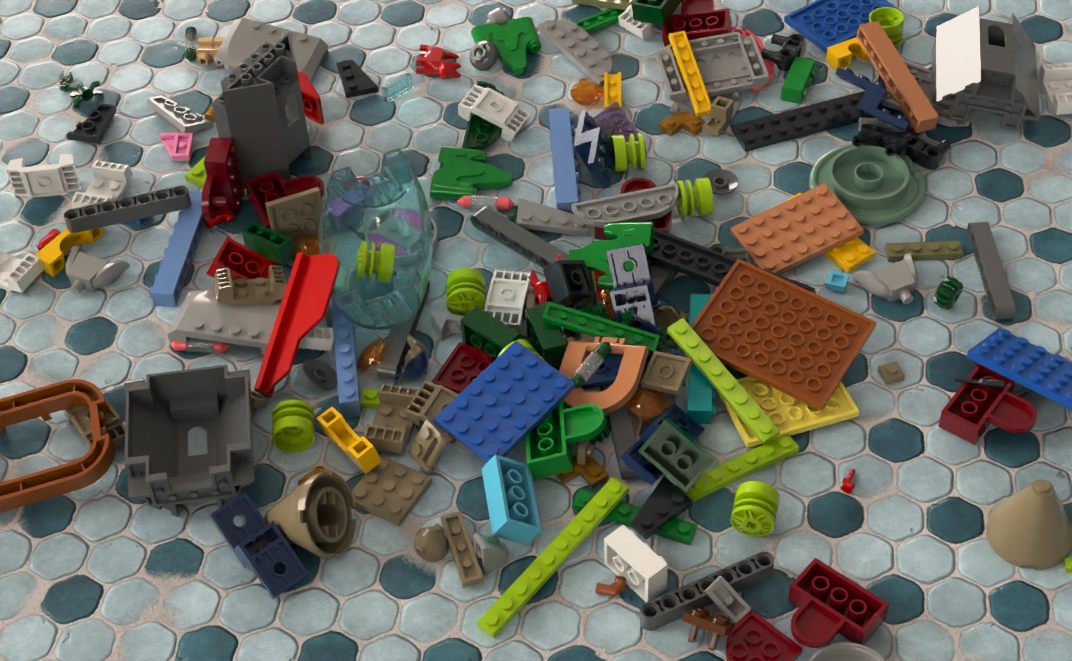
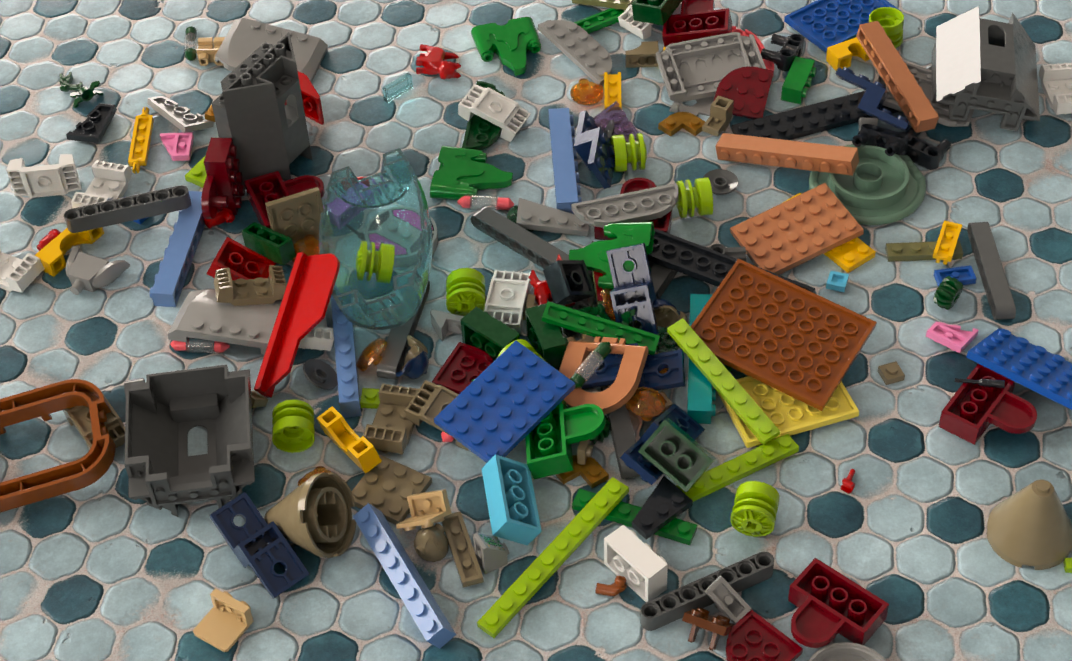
(141, 140): none -> yellow plate
(224, 622): none -> tan bracket
(354, 79): black wing -> none
(404, 576): none -> medium blue brick
(424, 444): dark tan plate -> none
(426, 509): none -> tan bracket
(487, 59): dark grey piece -> none
(498, 16): light grey head -> none
(642, 56): none -> dark tan arch
(666, 372): dark tan plate -> none
(690, 73): yellow tile -> none
(748, 90): none -> dark red plate
(787, 154): none -> nougat brick
(891, 281): light grey torso -> none
(947, 242): none -> yellow hinge
(951, 336): none -> bright pink wing
(964, 274): none -> blue plate

